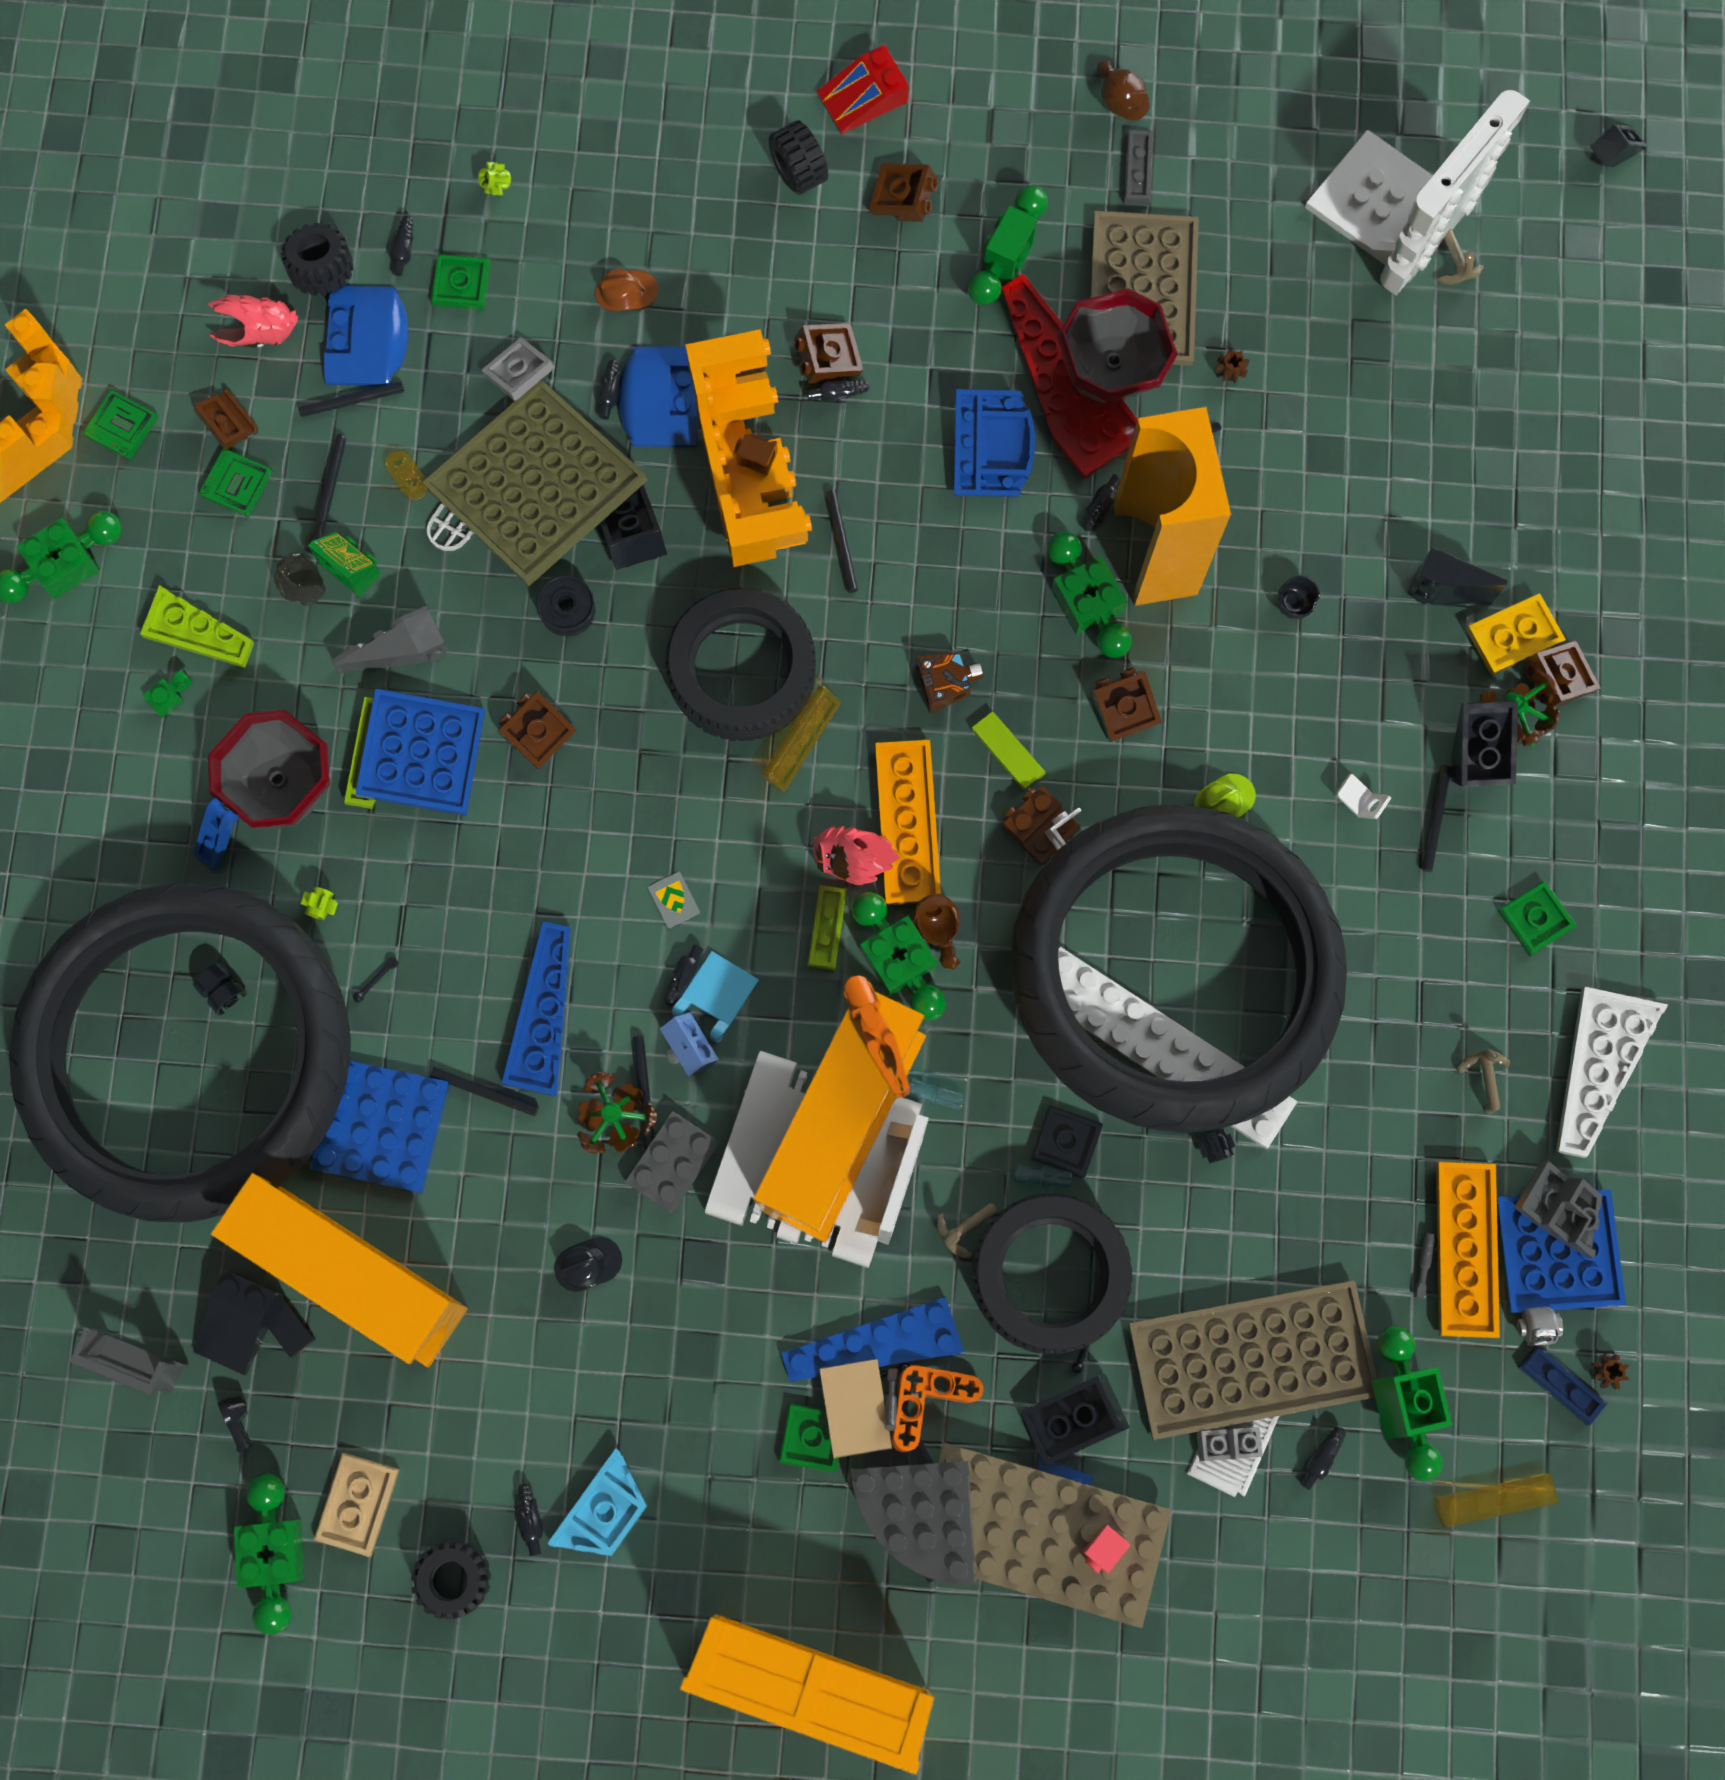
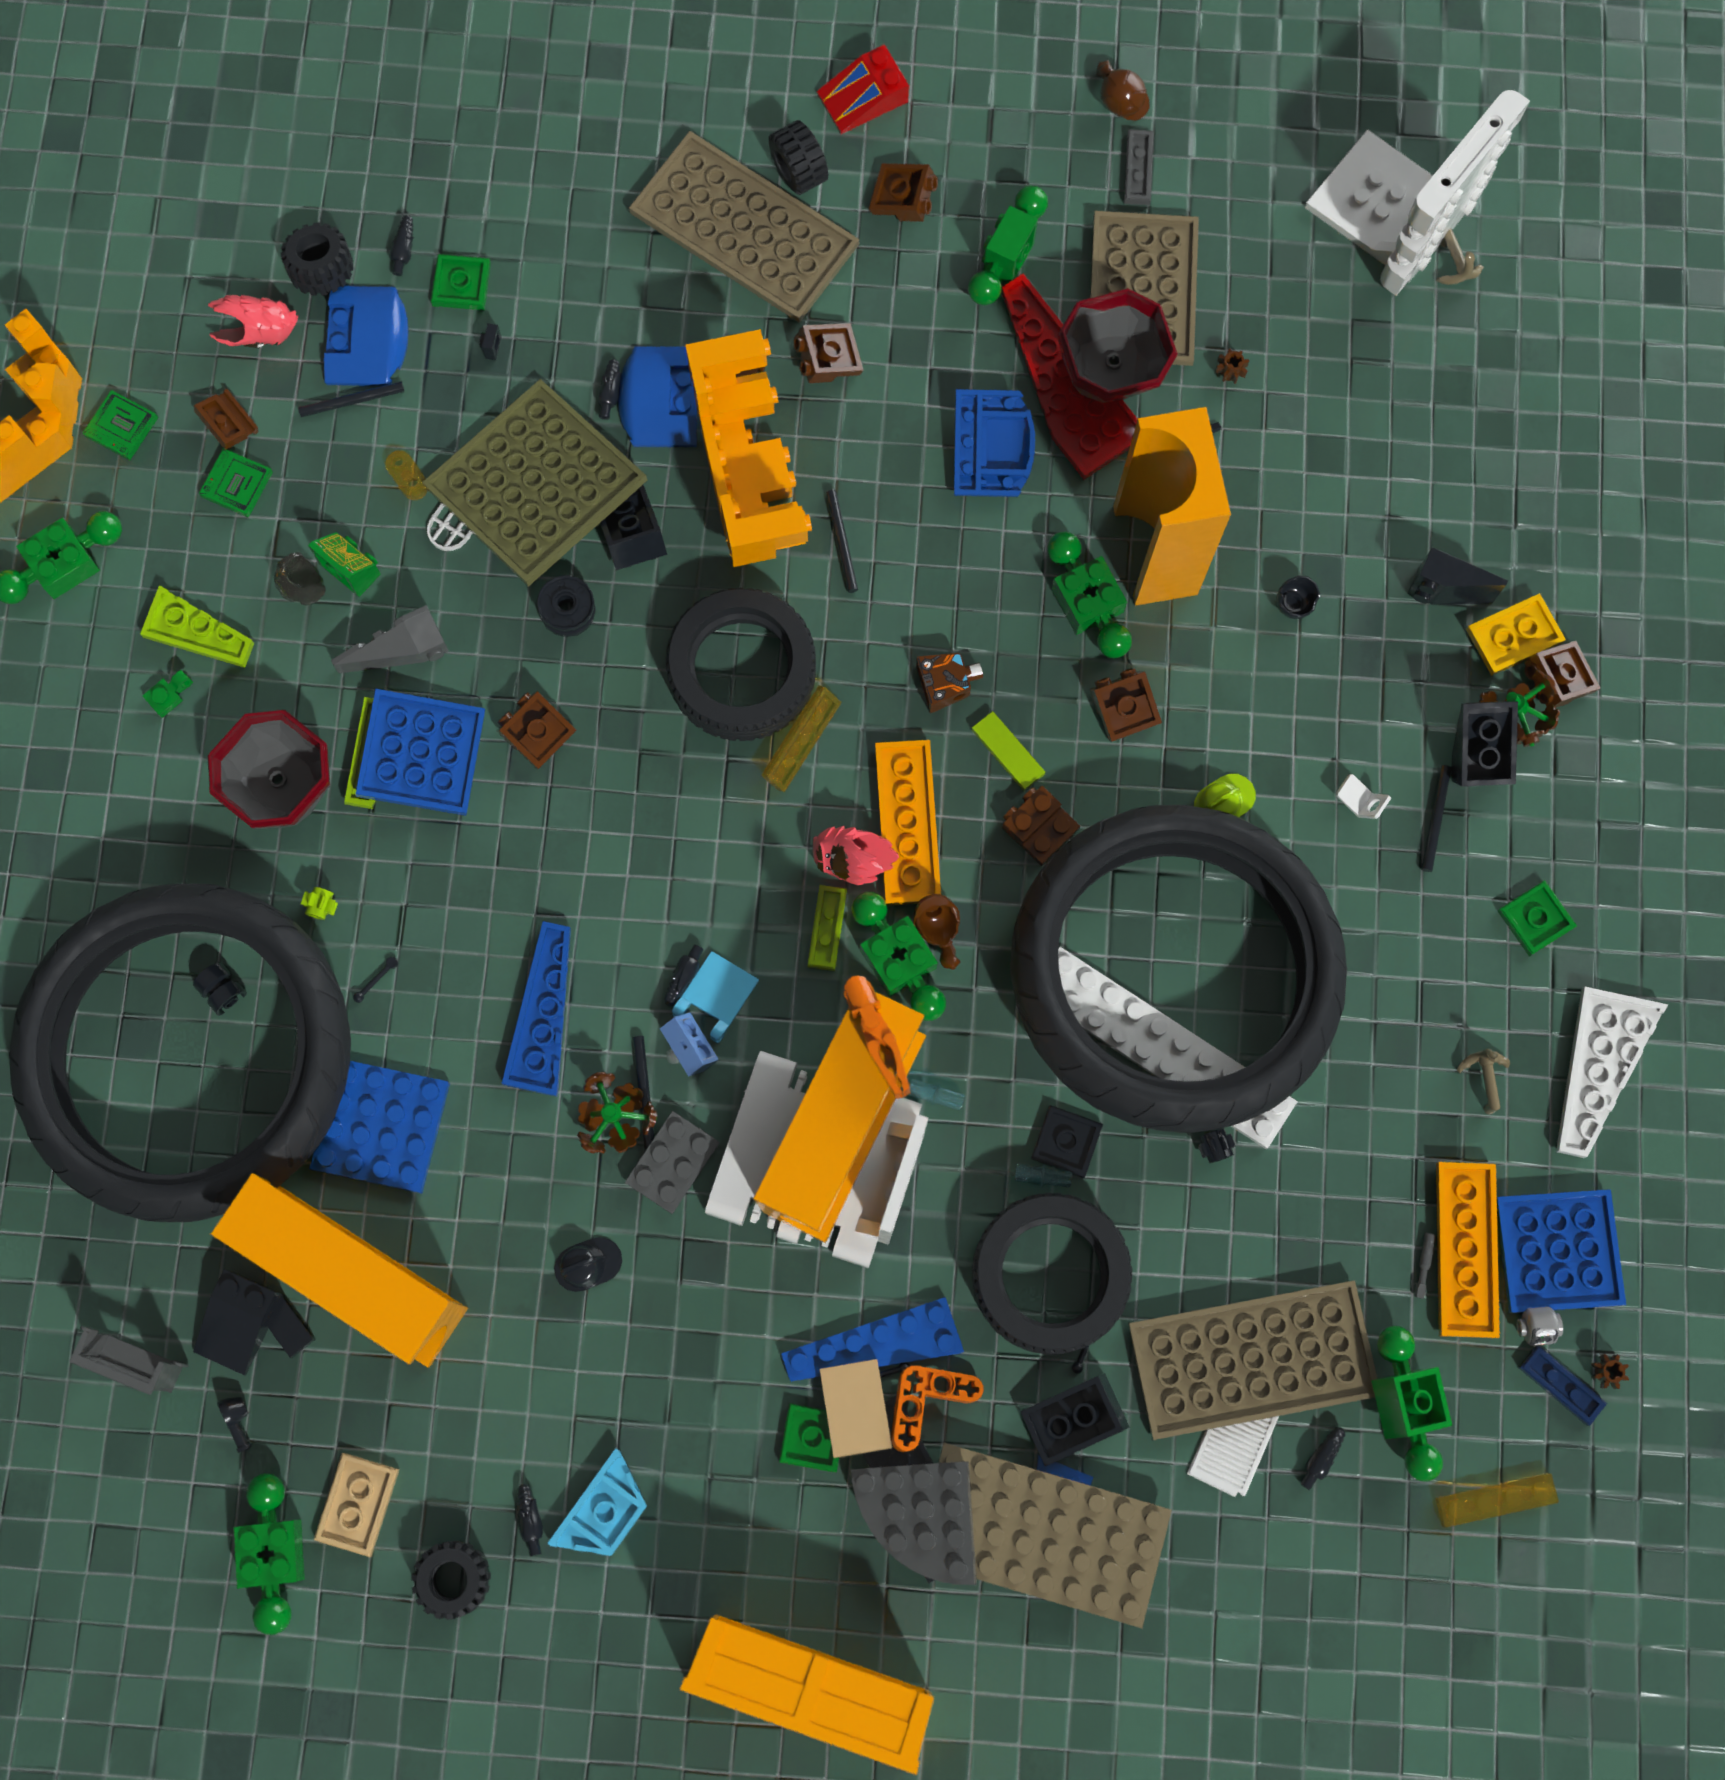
(214, 834): blue plate -> none
(328, 491): black piece -> none
(485, 1091): black bar -> none
(490, 341): none -> black plate
(494, 178): lime gear -> none
(518, 369): light grey plate -> none
(626, 290): dark orange piece -> none
(673, 900): light grey sticker -> none
(744, 226): none -> dark tan plate
(756, 453): reddish brown window -> none
(836, 390): black piece -> none
(891, 1401): dark grey piece -> none
(953, 1236): dark tan piece -> none
(1058, 821): white bracket -> none
(1101, 503): black piece -> none
(1105, 1549): coral brick -> none
(1229, 1444): light grey slope -> none
(1562, 1207): dark grey slope -> none
(1617, 145): black slope -> none

